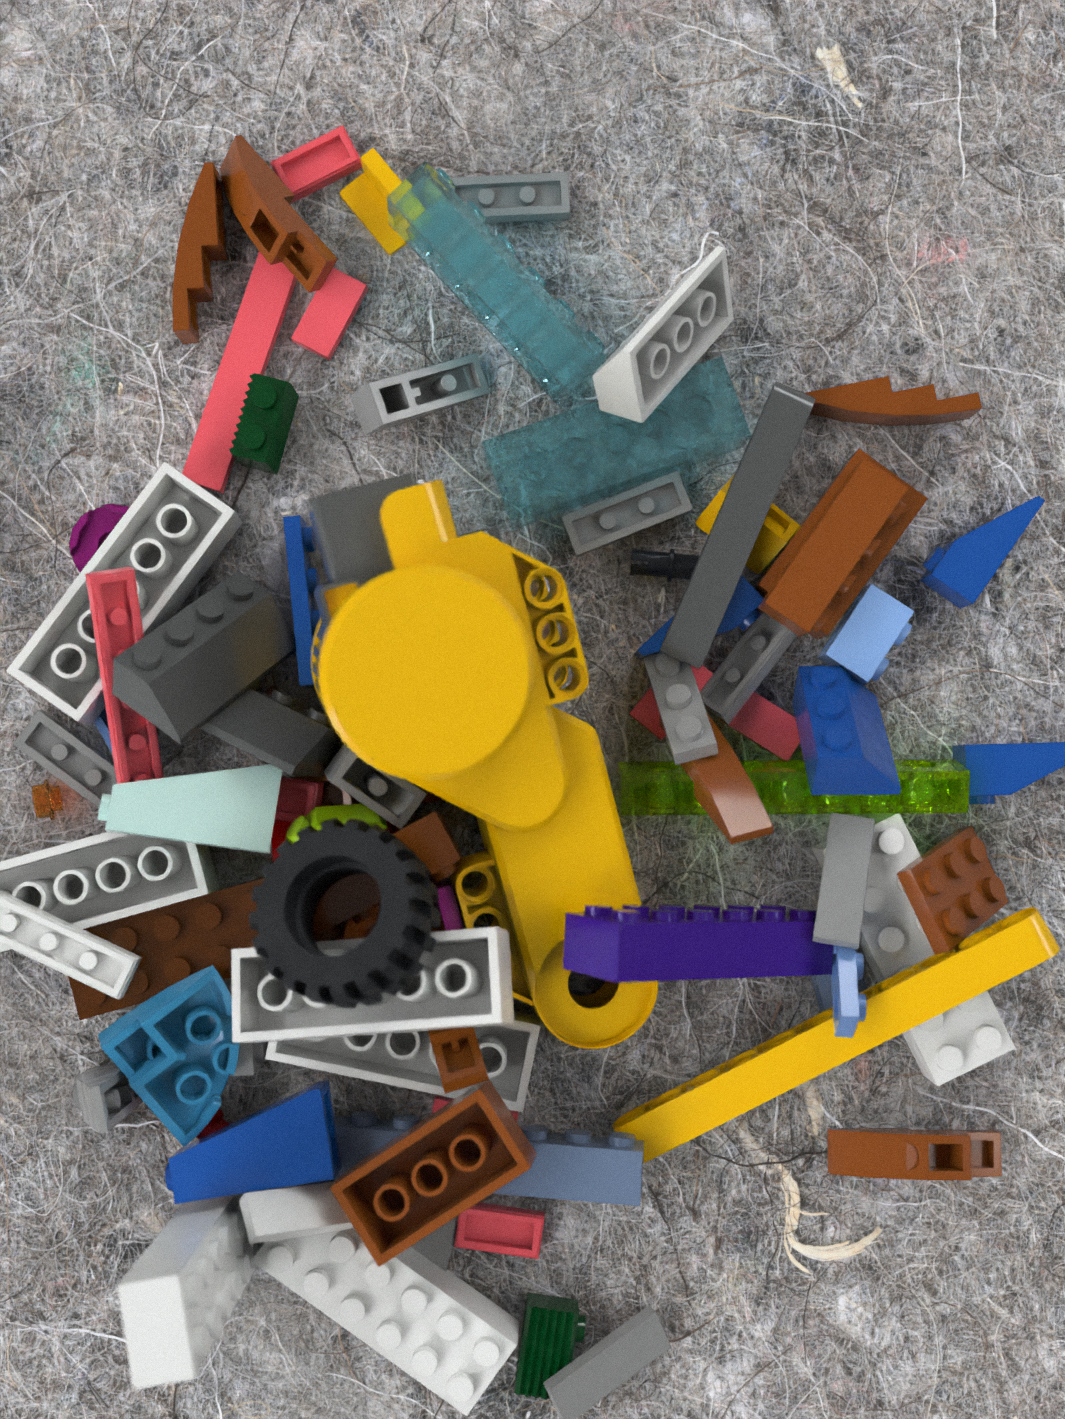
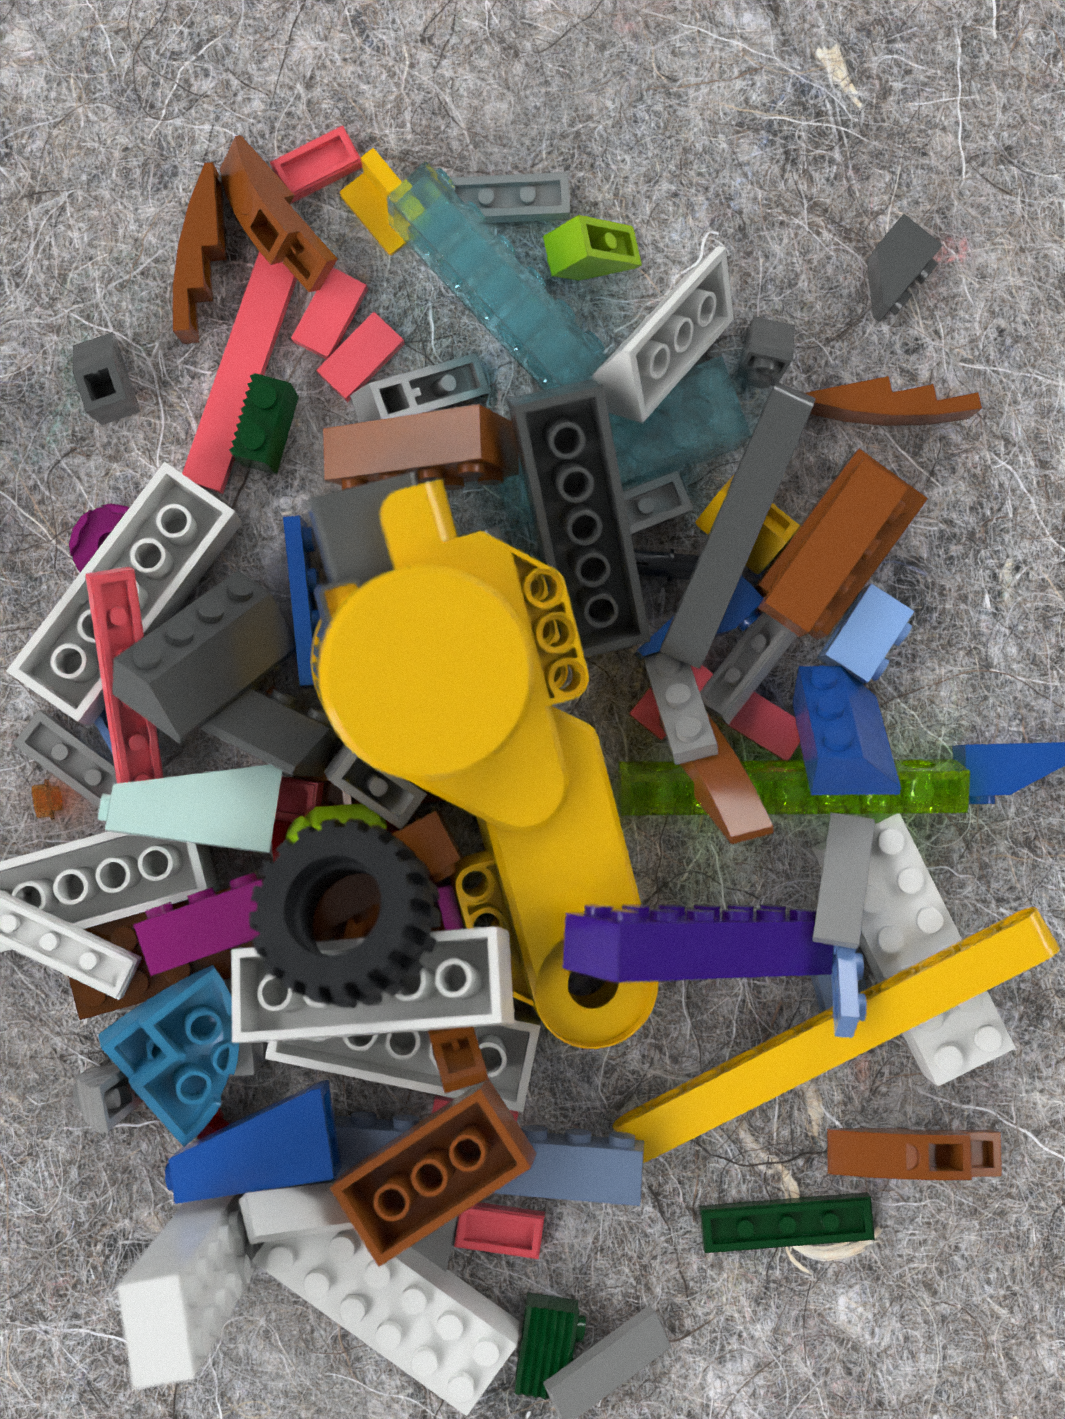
(103, 379): none -> dark grey slope
(198, 929): none -> magenta brick
(360, 356): none -> coral tile
(436, 445): none -> brick
(581, 510): none -> dark grey brick
(591, 248): none -> lime slope
(766, 352): none -> dark grey slope
(786, 1222): none -> dark green tile
(896, 262): none -> dark grey slope
(953, 889): dark orange plate -> none
(968, 563): blue slope -> none

